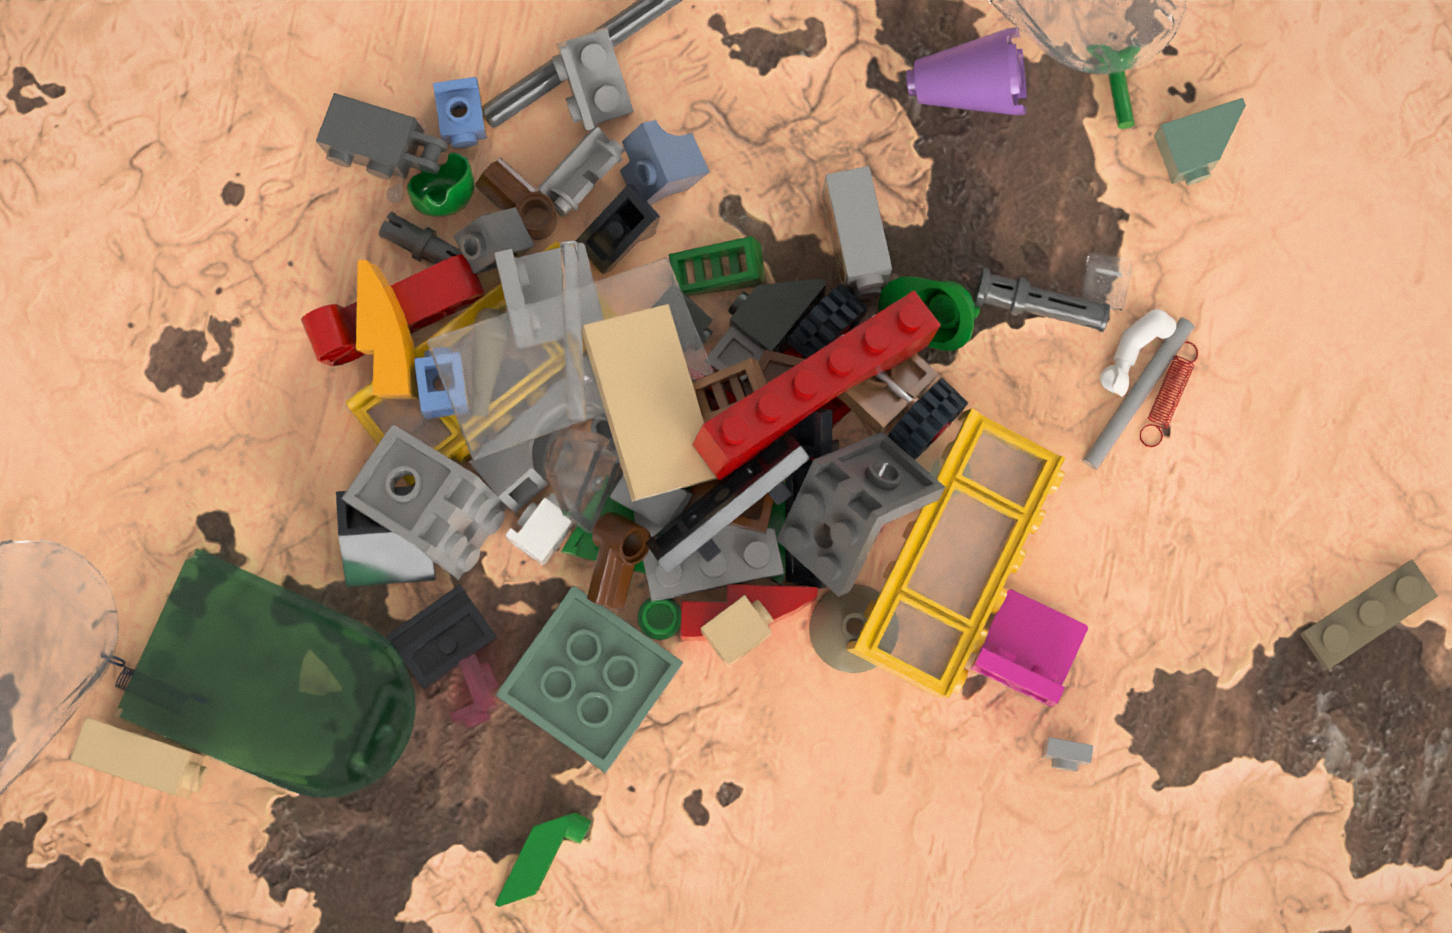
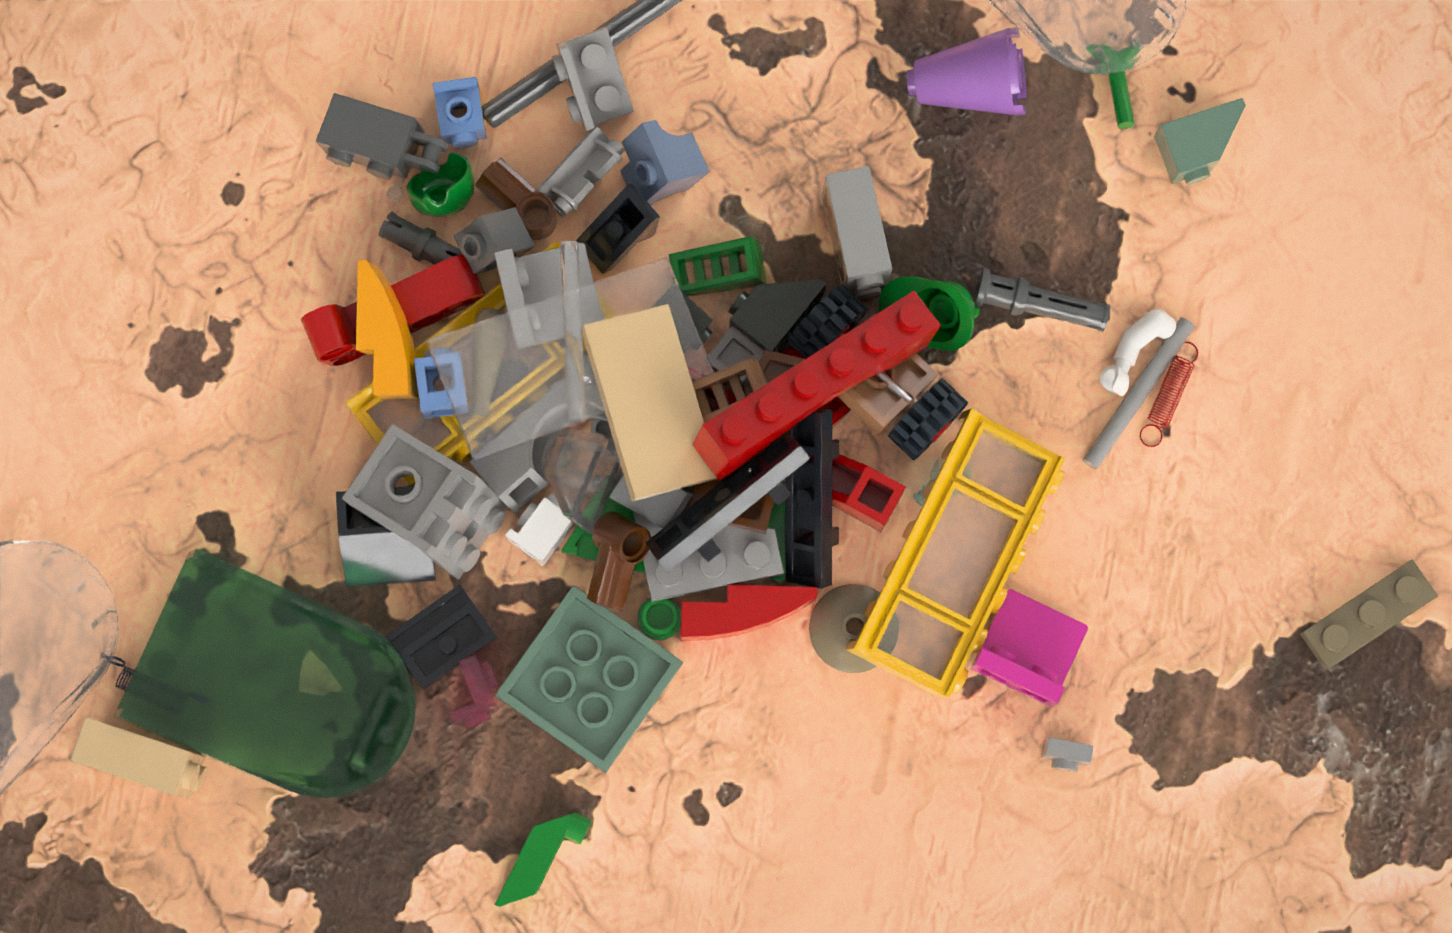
(738, 630): tan brick -> none
(855, 503): dark grey bracket -> none
(1106, 280): clear slope -> none

